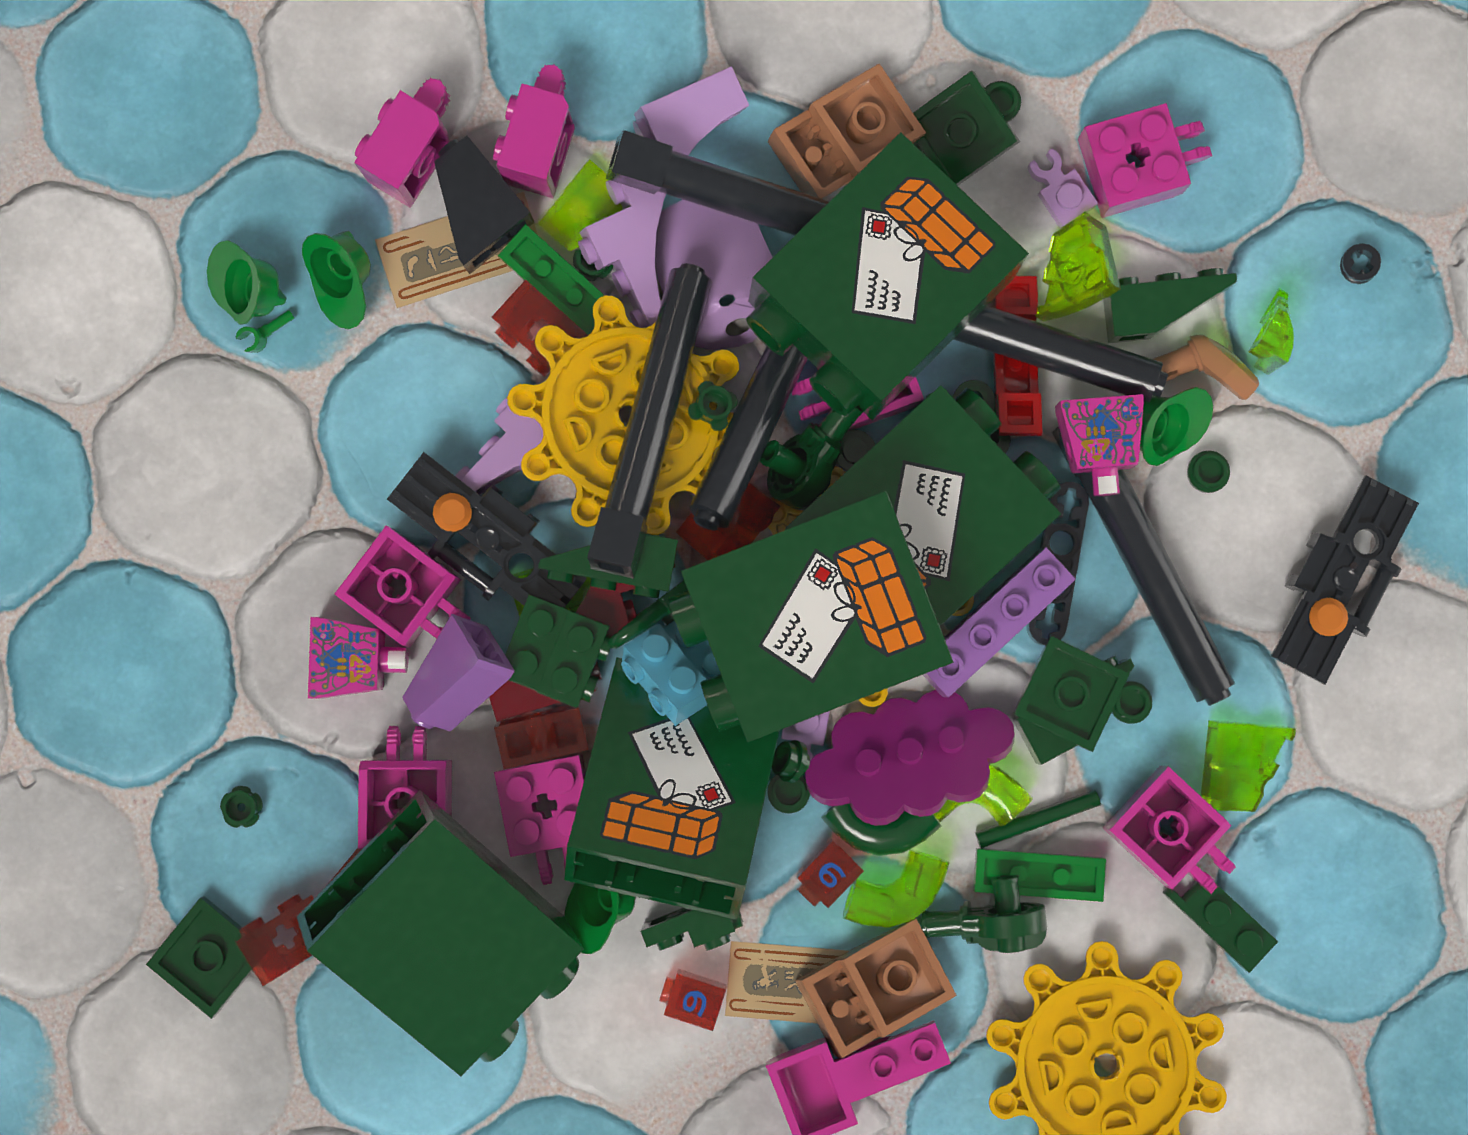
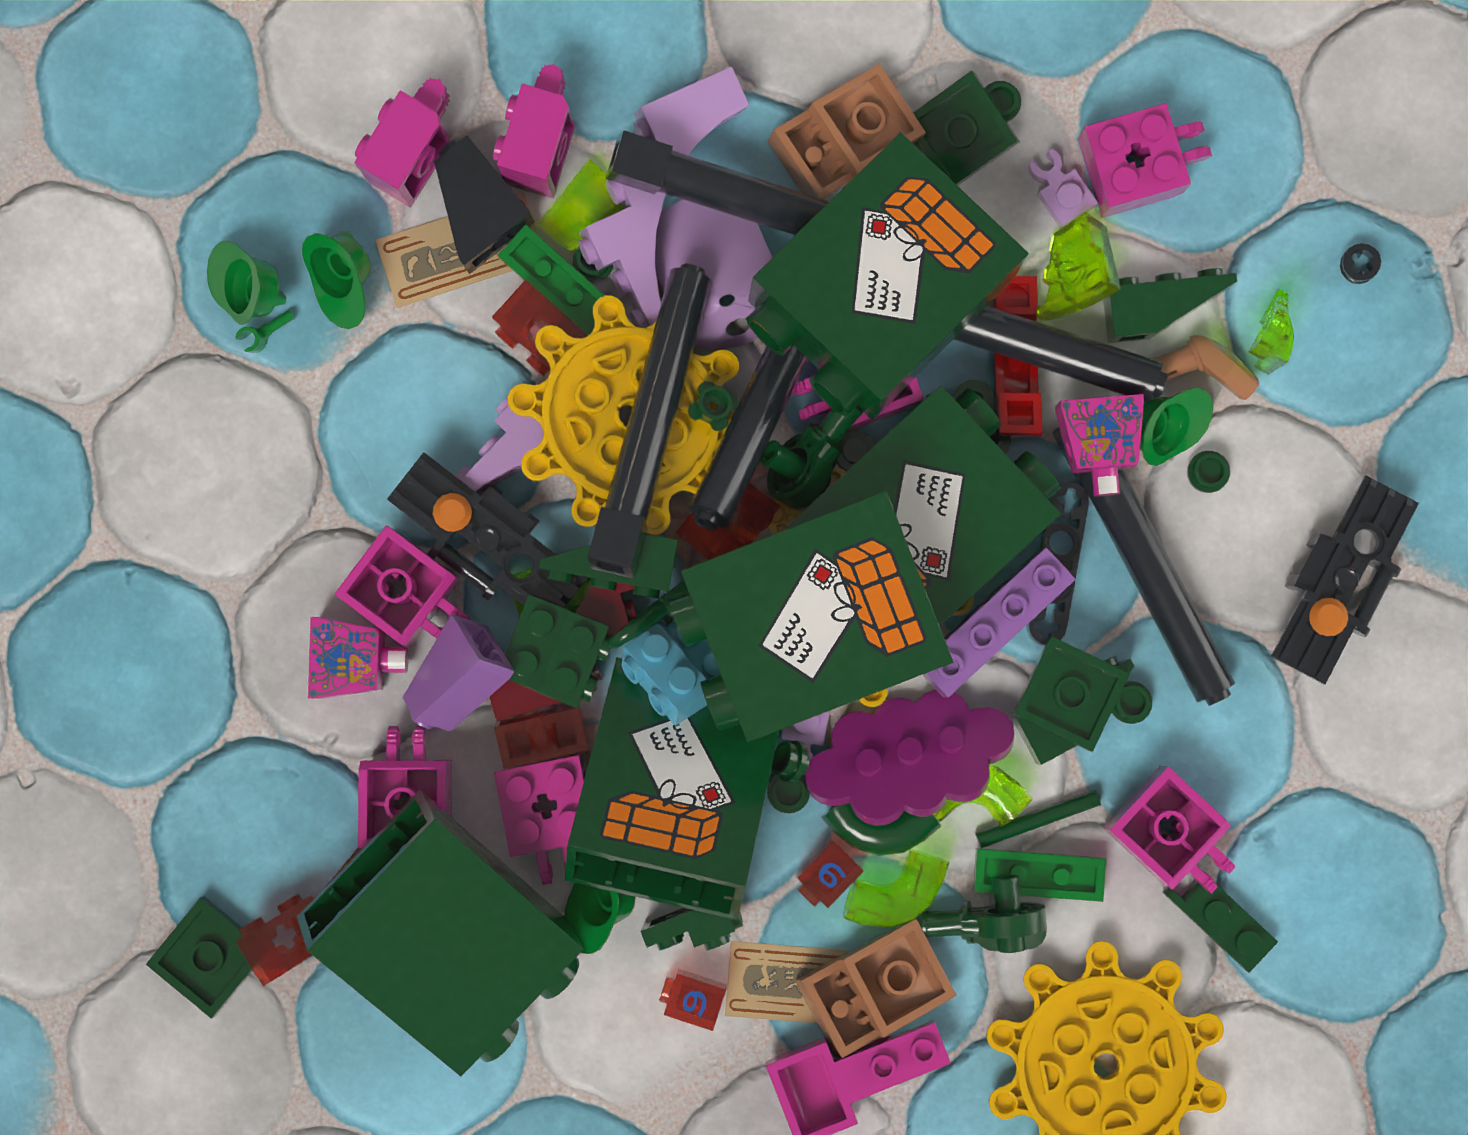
(230, 810): dark green plate -> none
(1240, 763): clear neon green slope -> none

